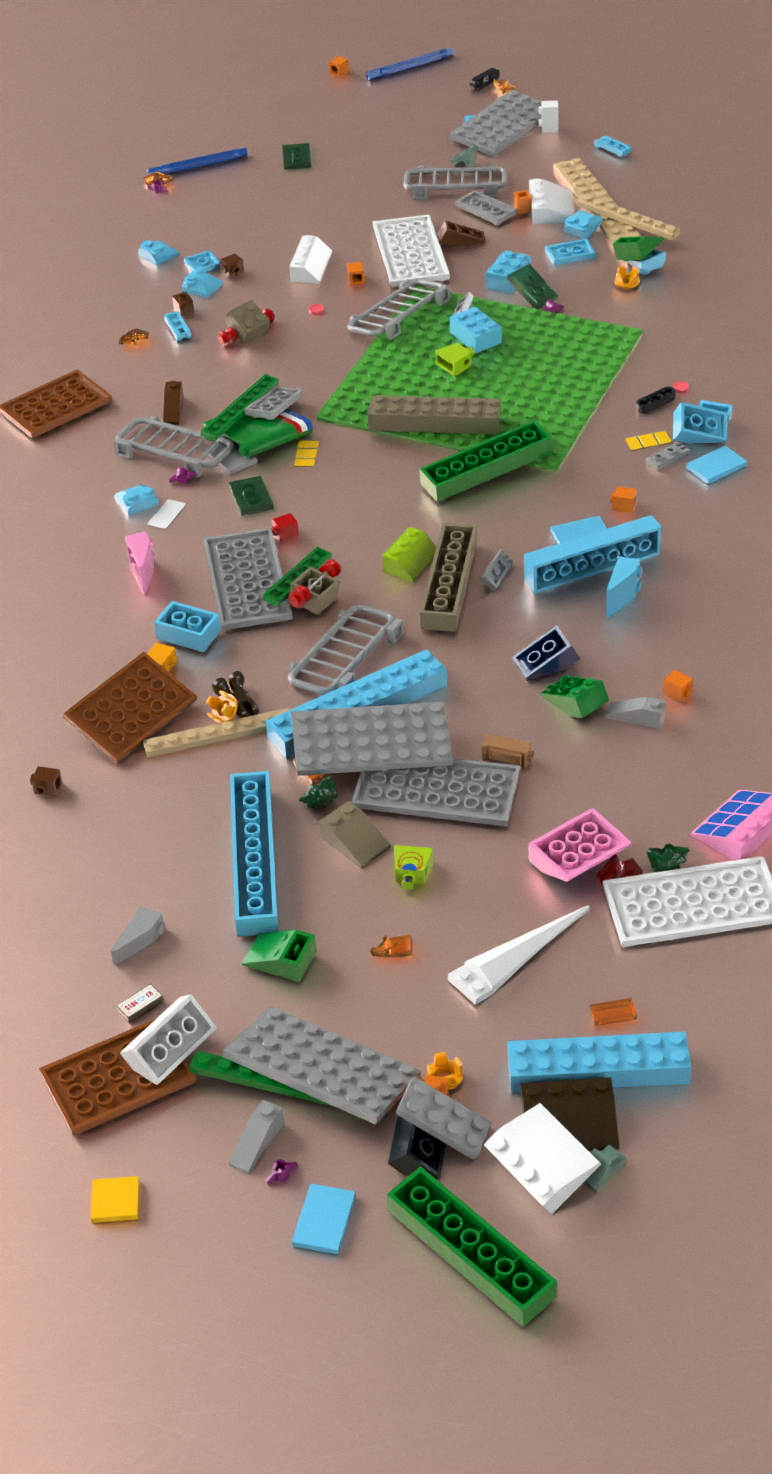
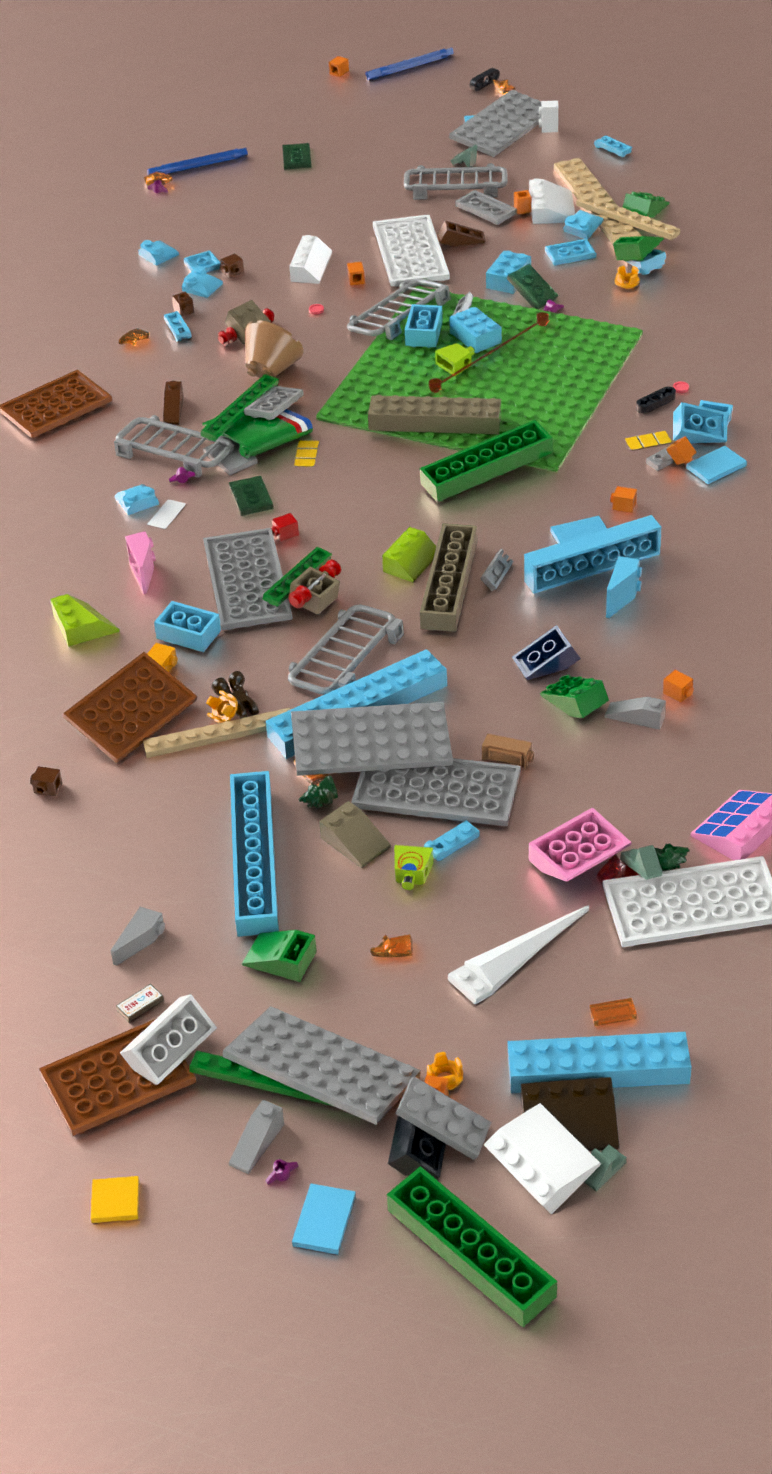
(79, 620): none -> lime wedge
(269, 349): none -> medium nougat cone
(423, 325): none -> medium azure brick
(436, 384): none -> clear red piece
(453, 840): none -> medium azure plate
(643, 861): none -> sand green slope
(644, 203): none -> green slope
(681, 451): none -> orange brick

